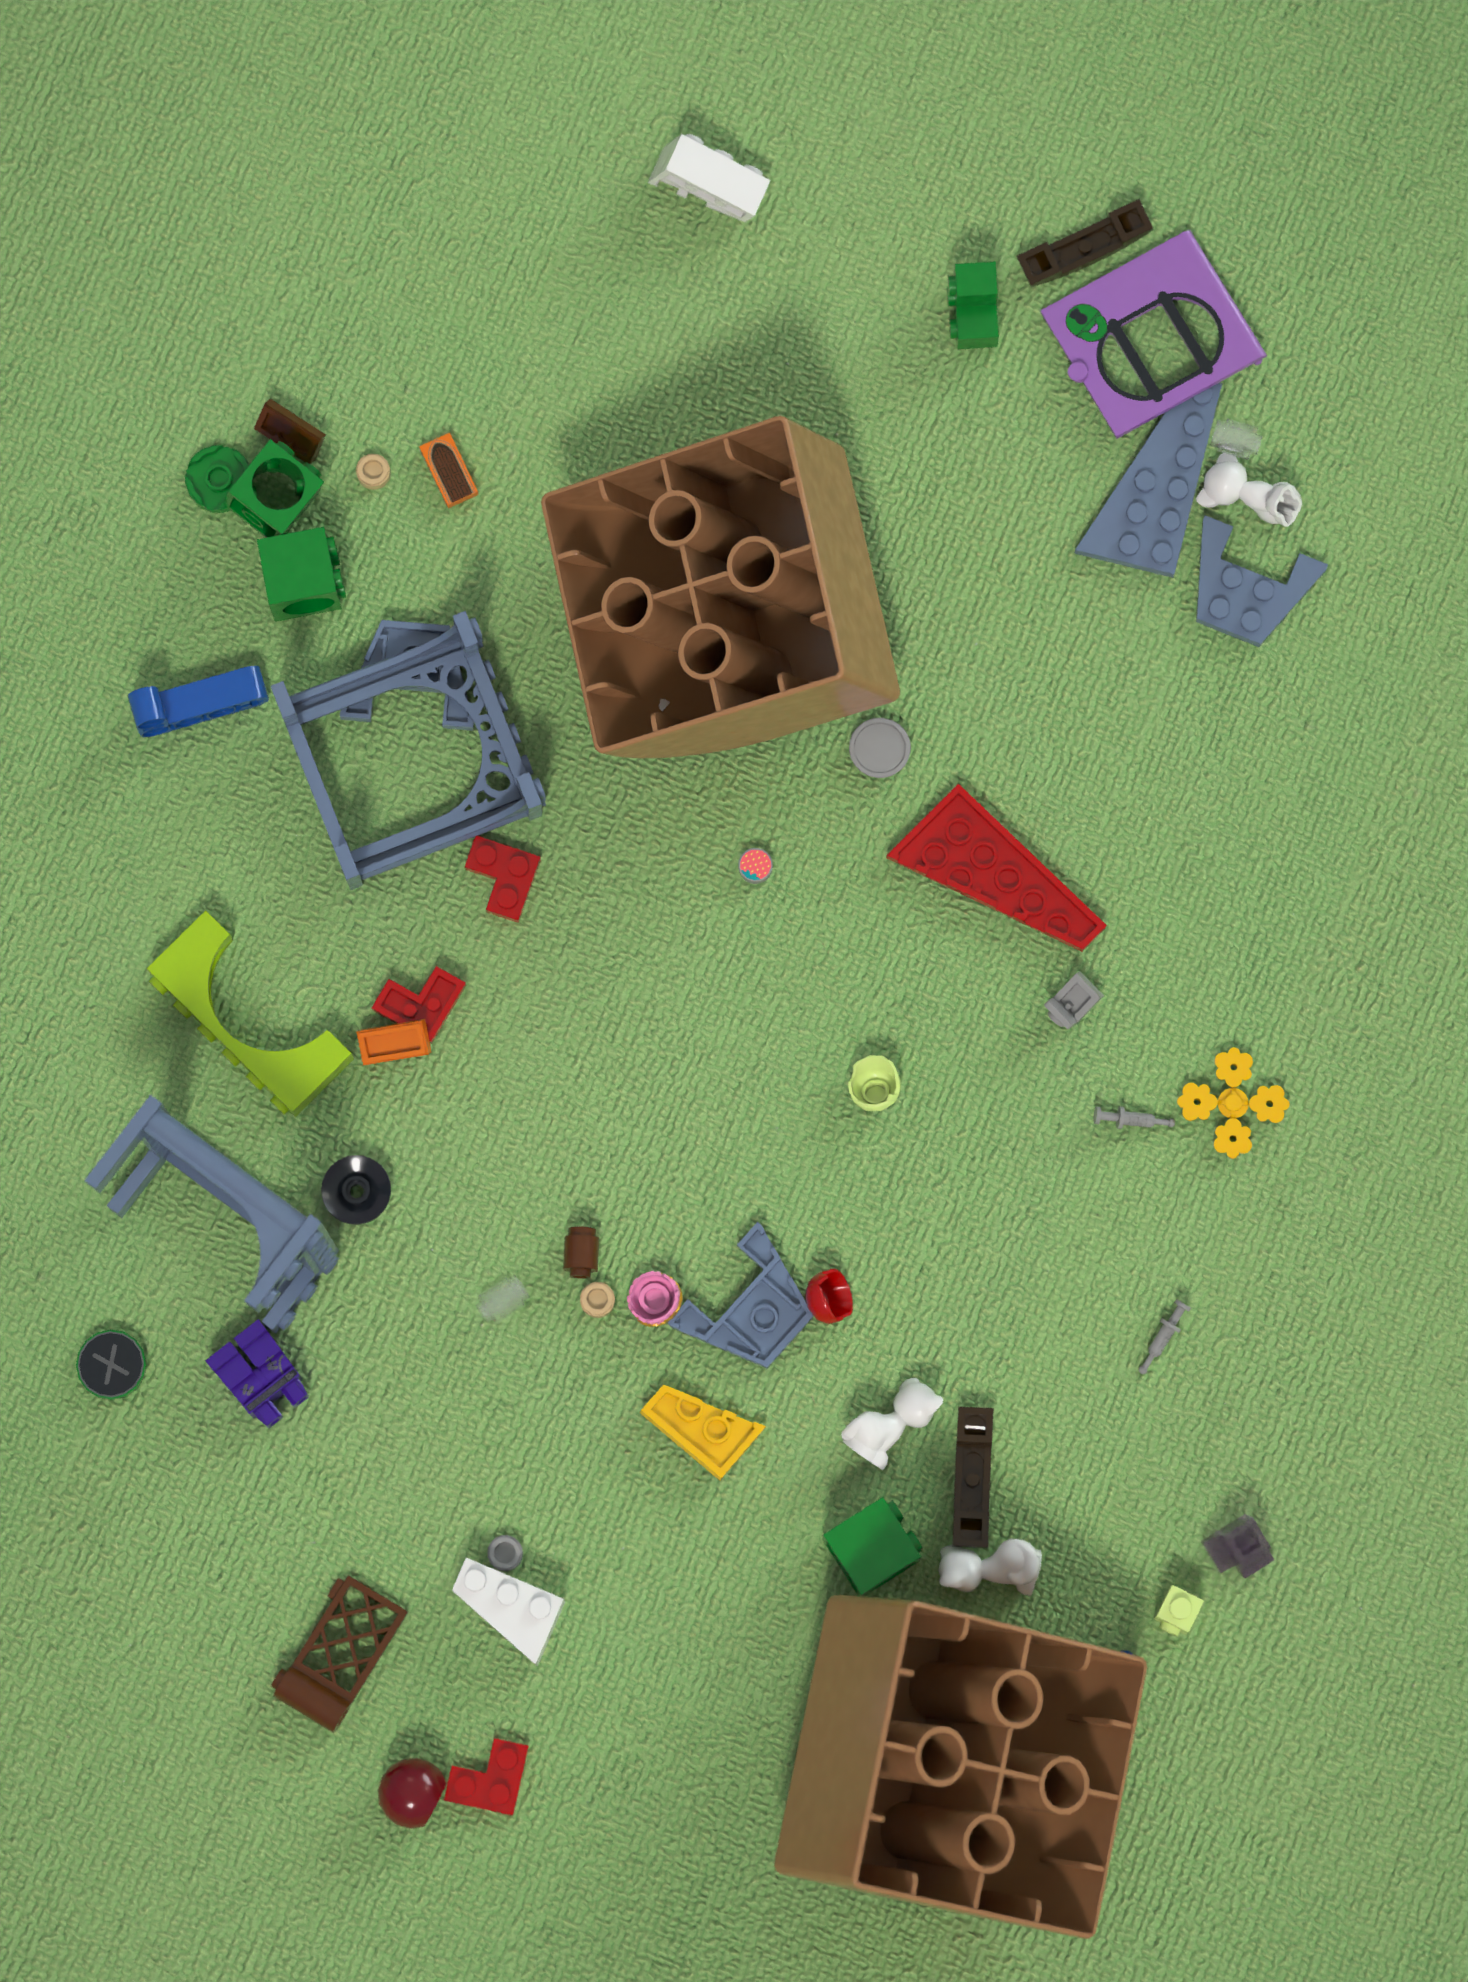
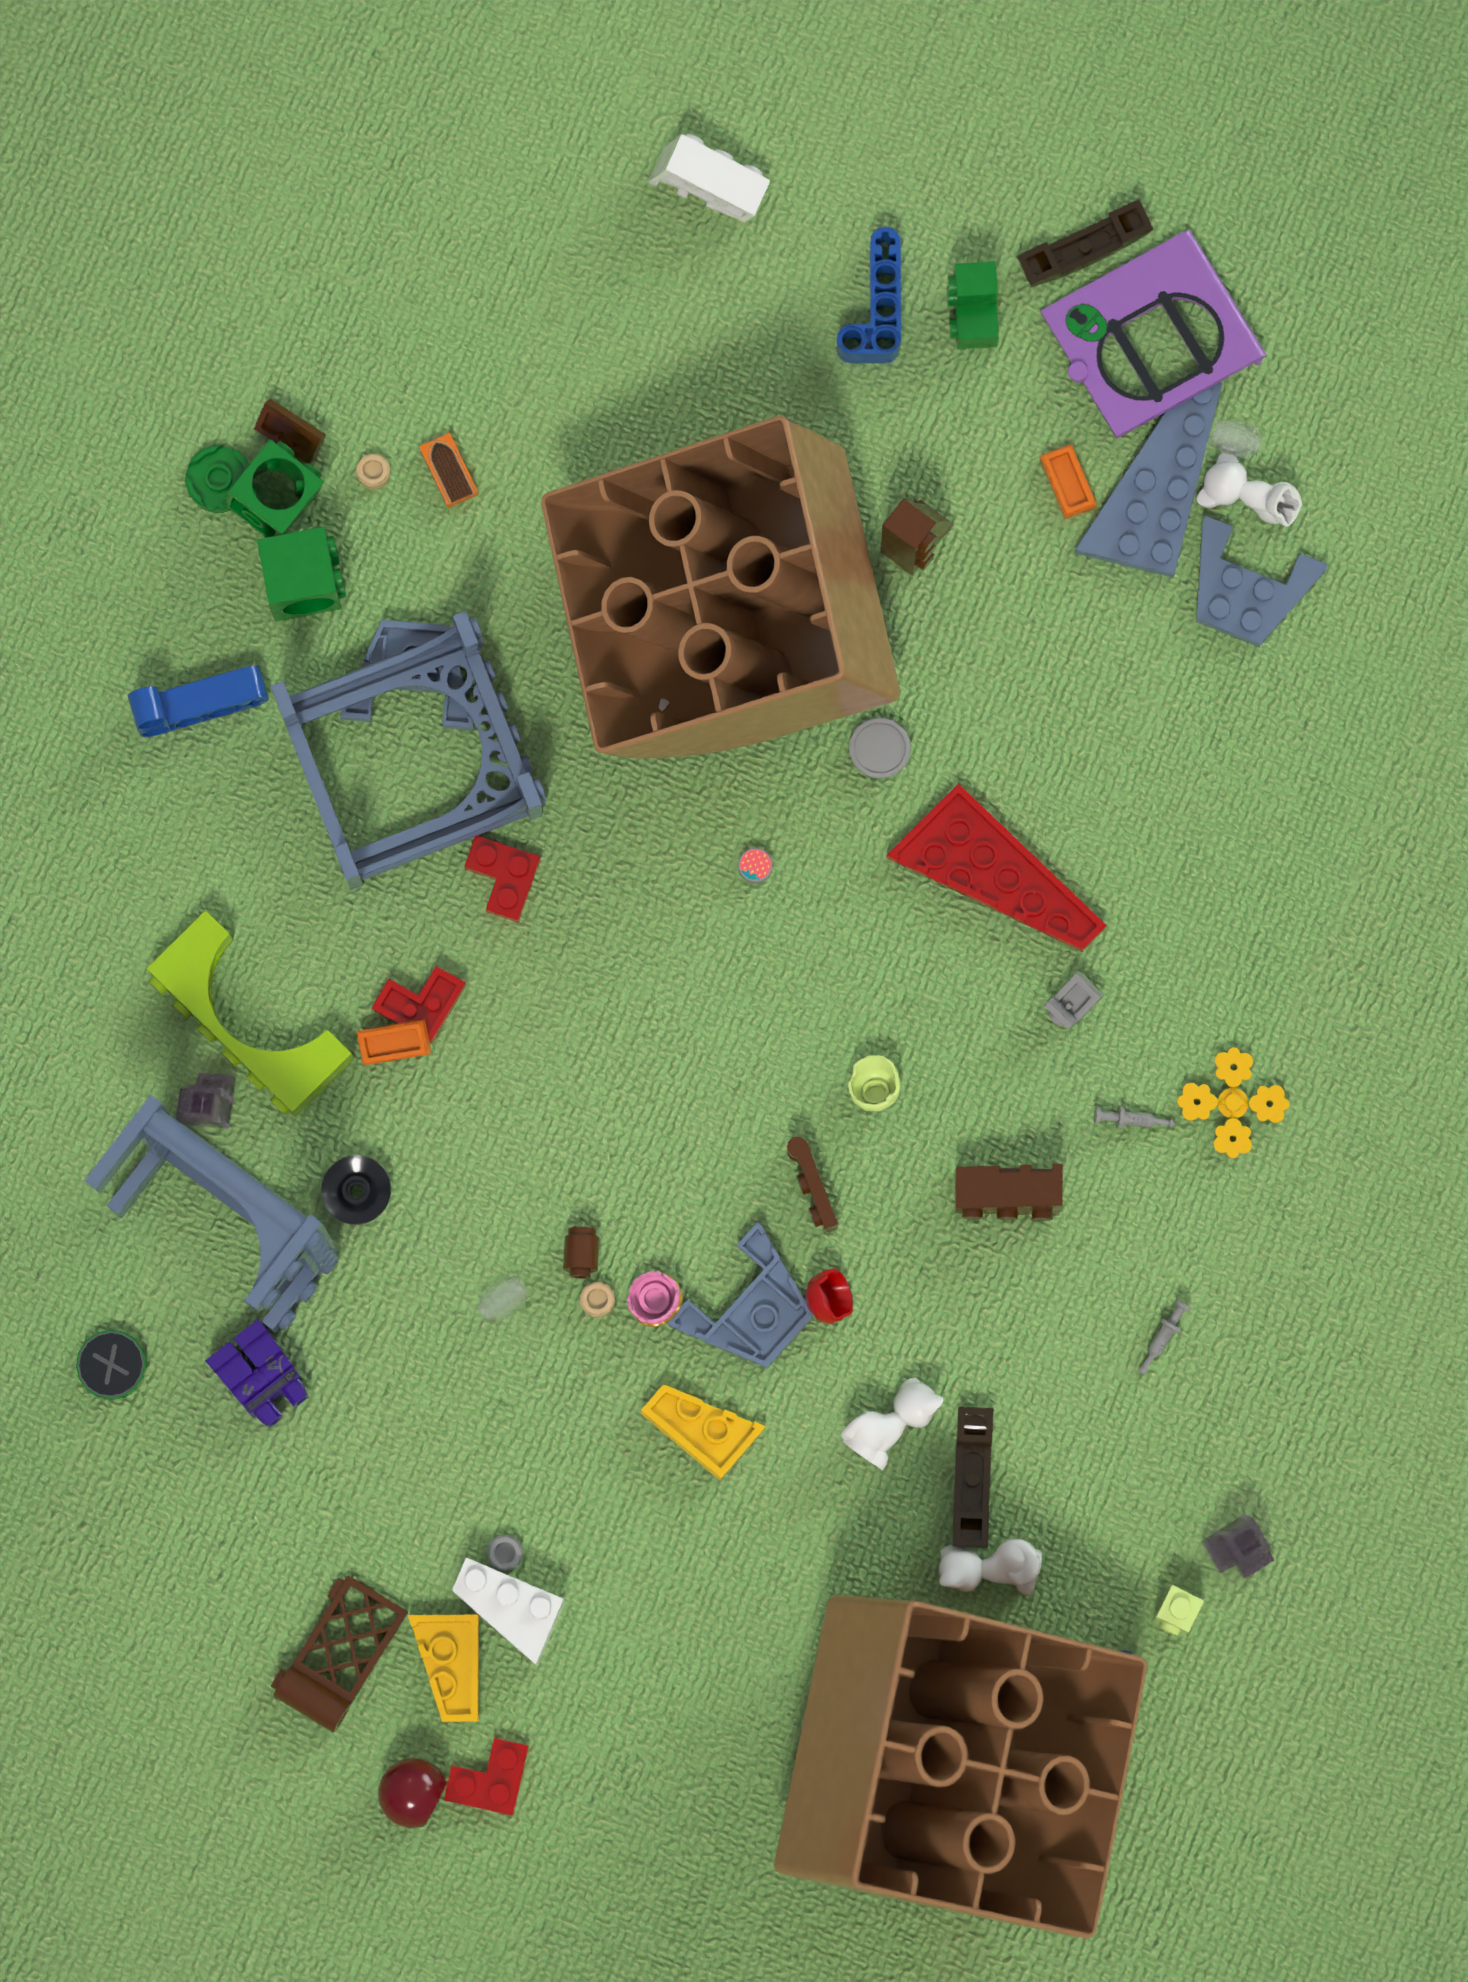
(207, 1101): none -> brick
(452, 1662): none -> yellow wing
(811, 1183): none -> reddish brown plate
(873, 1546): green brick -> none
(880, 295): none -> blue beam
(913, 534): none -> reddish brown wedge
(1009, 1192): none -> reddish brown wedge
(1068, 482): none -> orange tile

